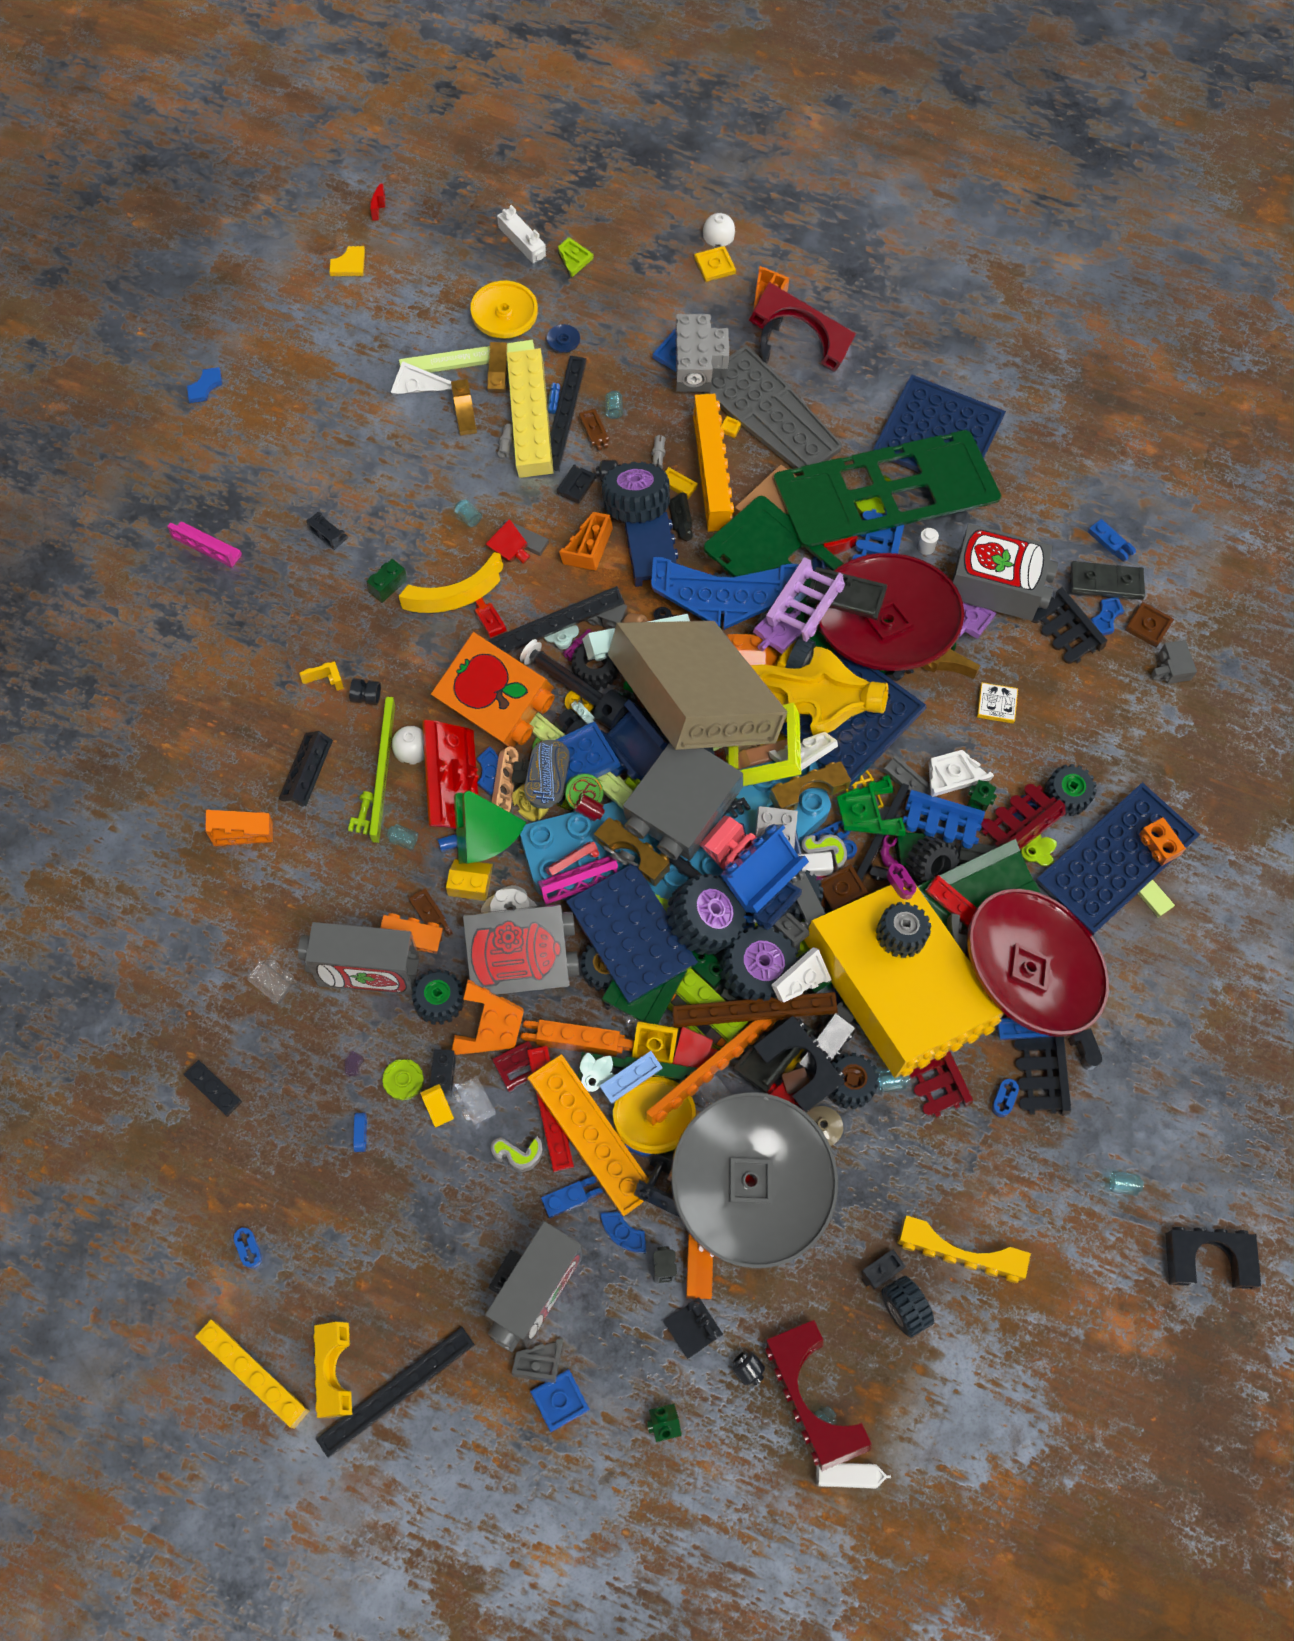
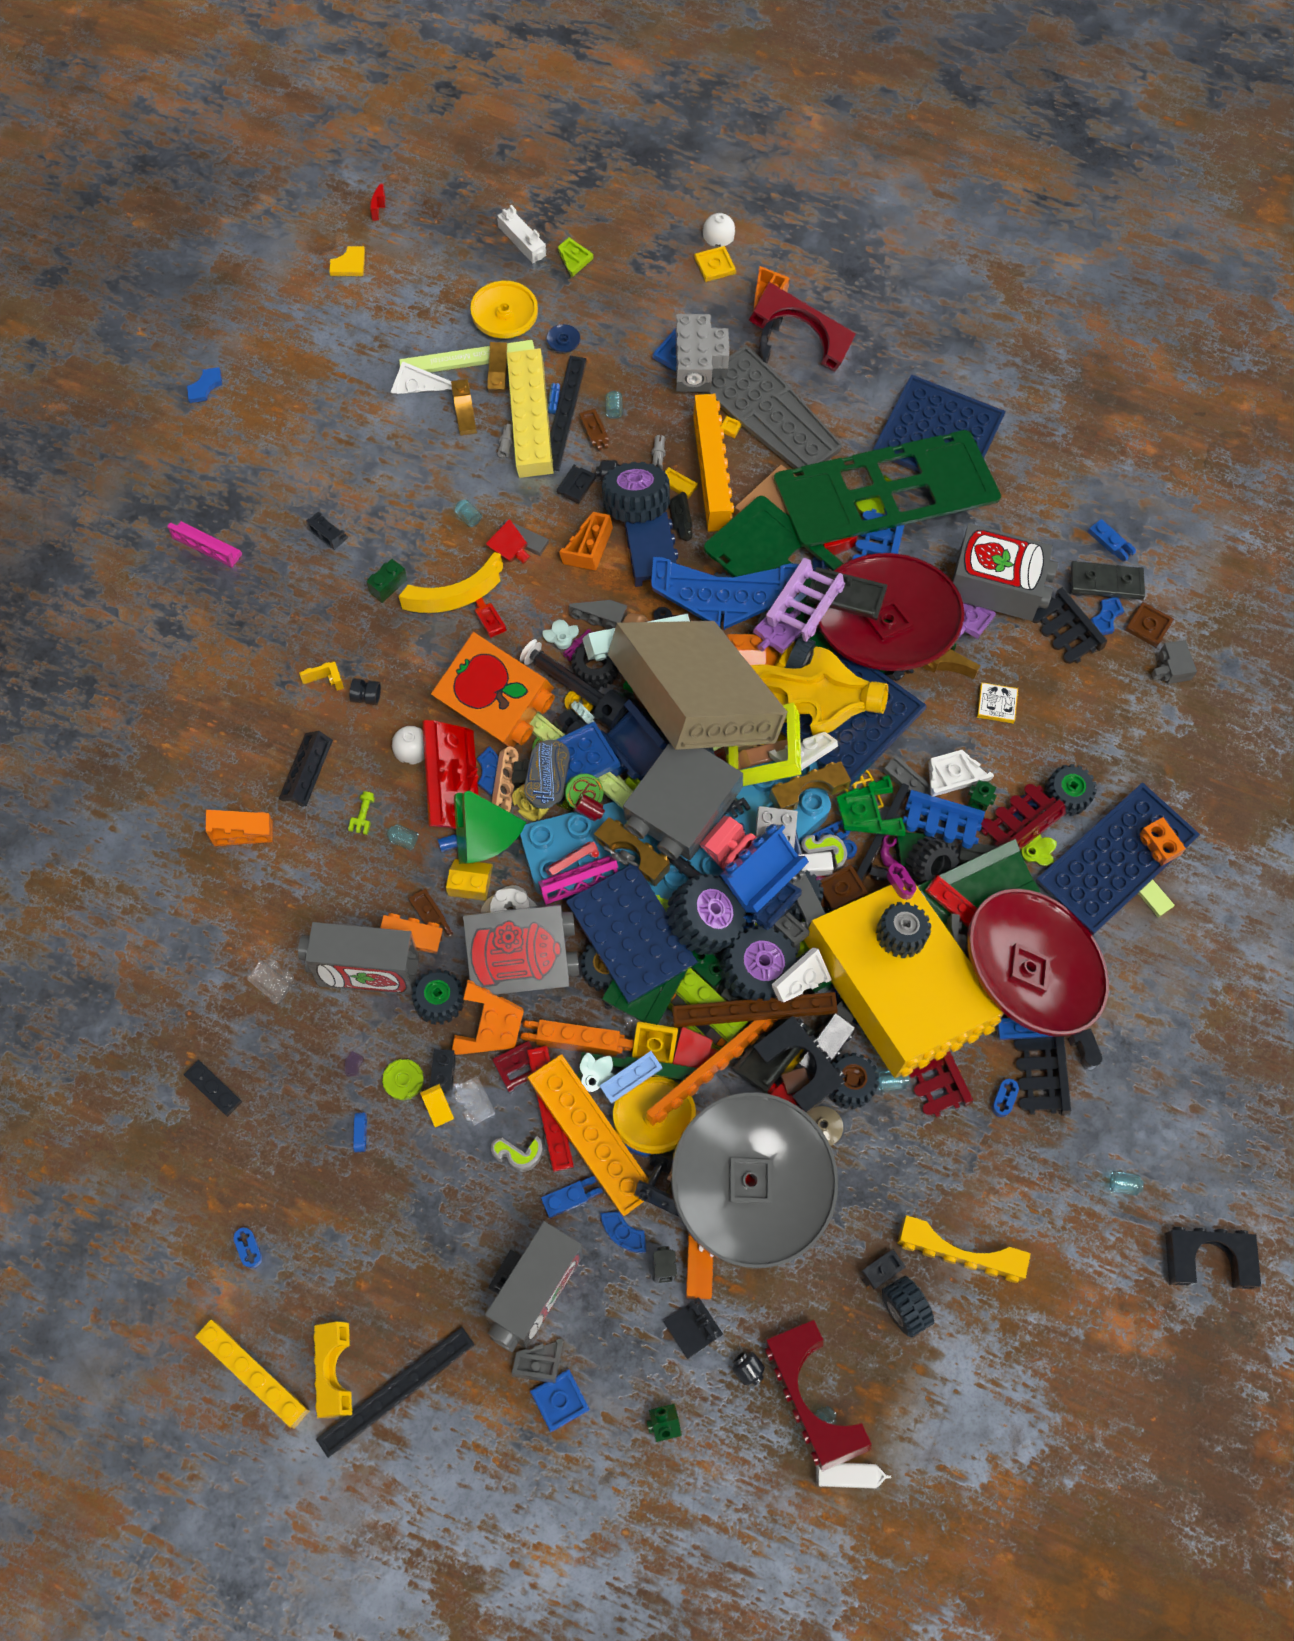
(382, 769): lime tile -> none
(559, 620): black tile -> none
(927, 541): white brick -> none

